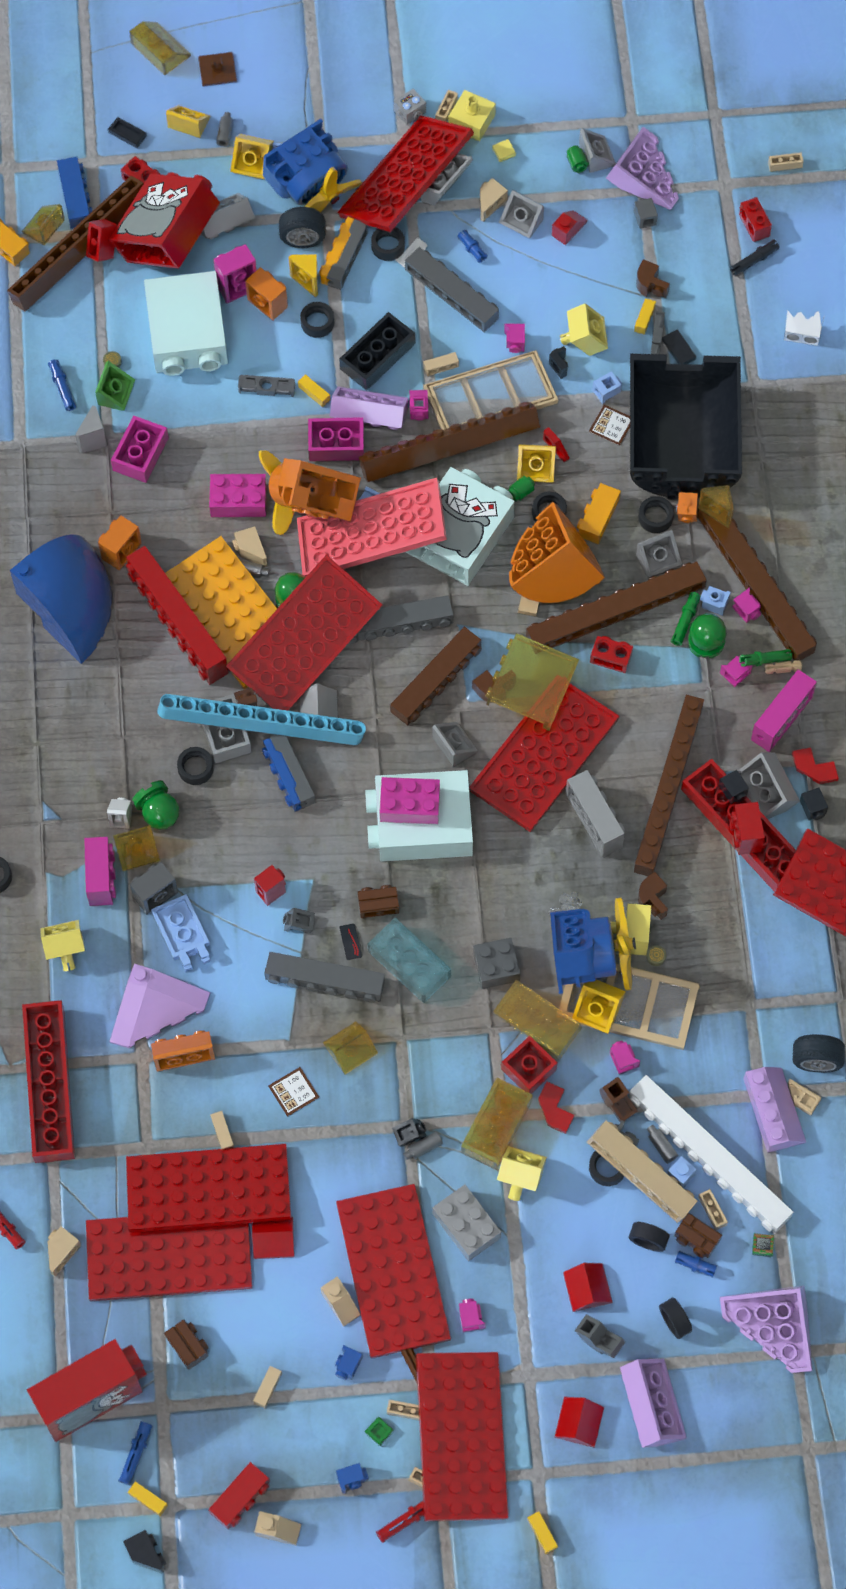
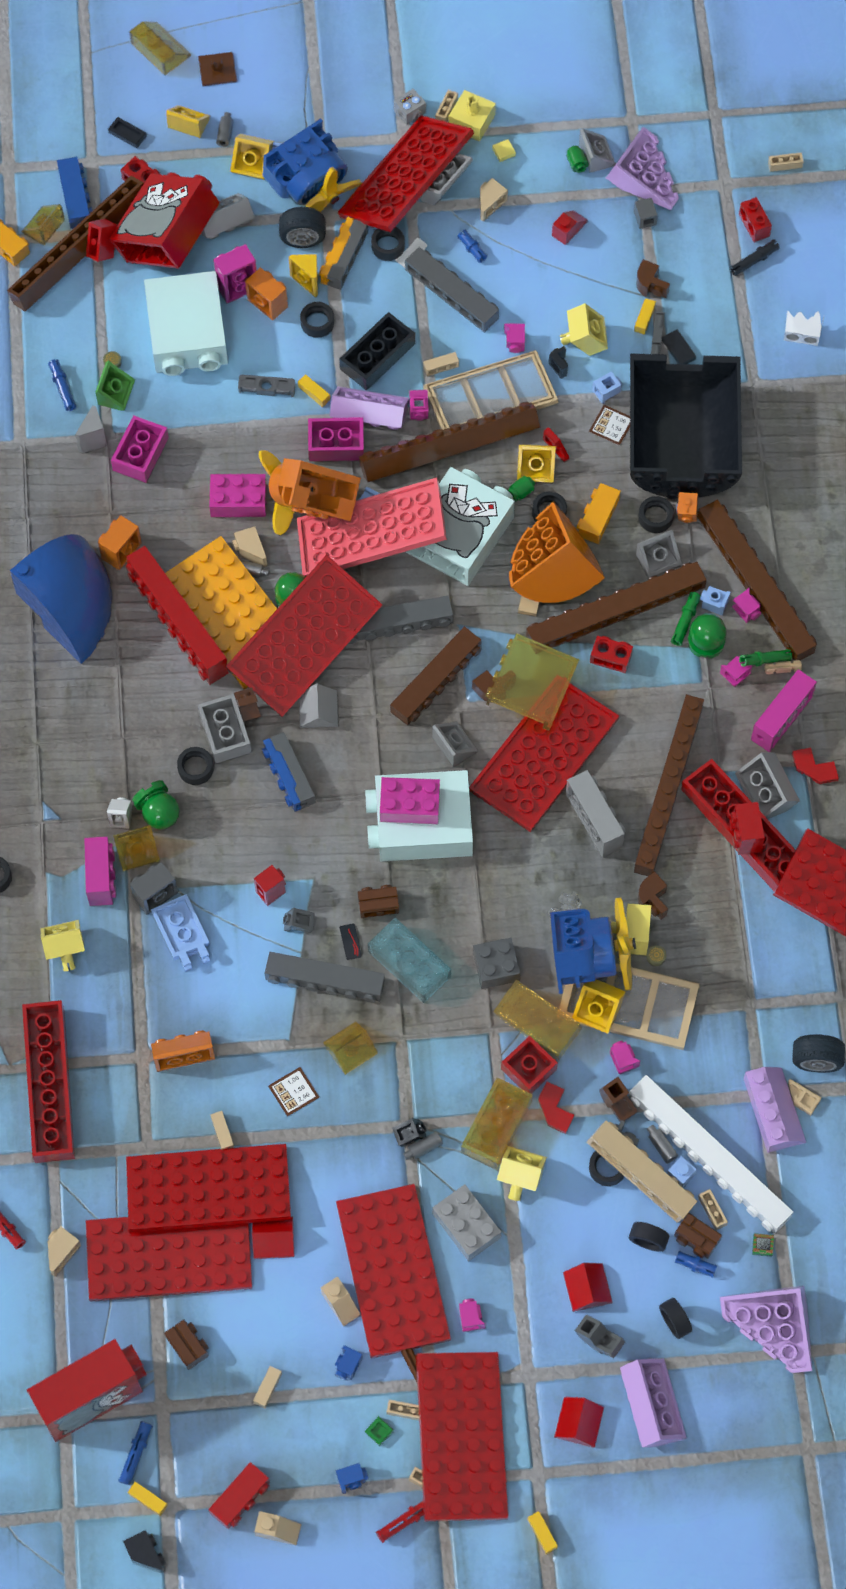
(152, 1003): lavender slope -> none
(249, 718): medium azure beam -> none
(522, 214): light grey slope -> none
(717, 503): clear yellow slope -> none
(734, 787): black brick -> none
(814, 804): black brick -> none

